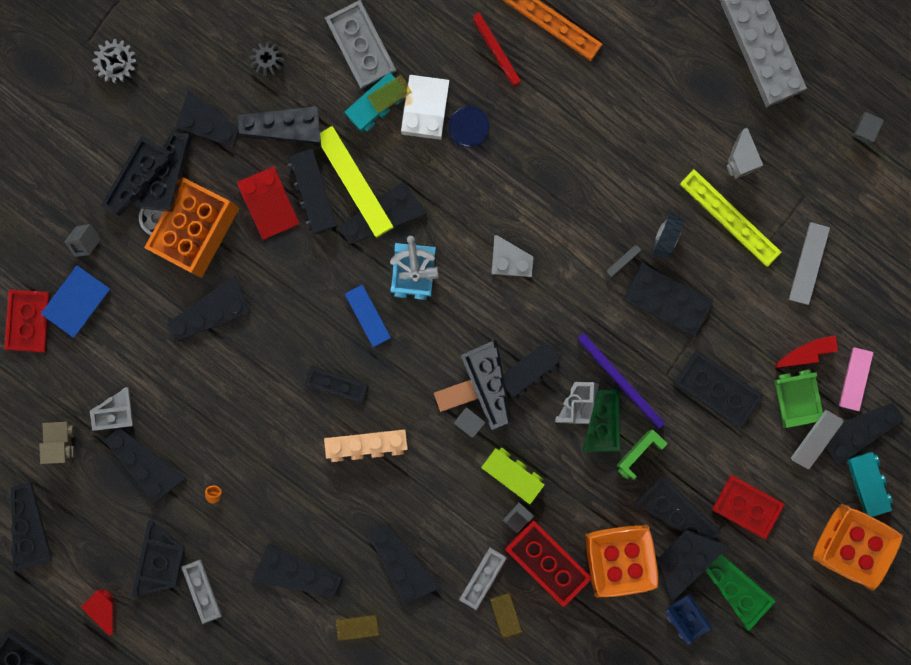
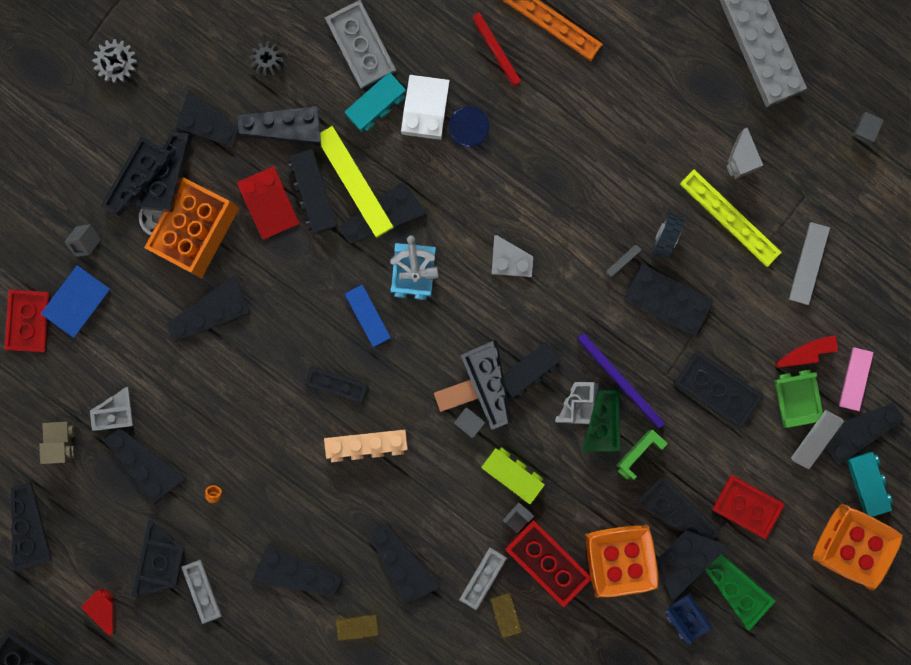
(389, 94): clear yellow tile -> none

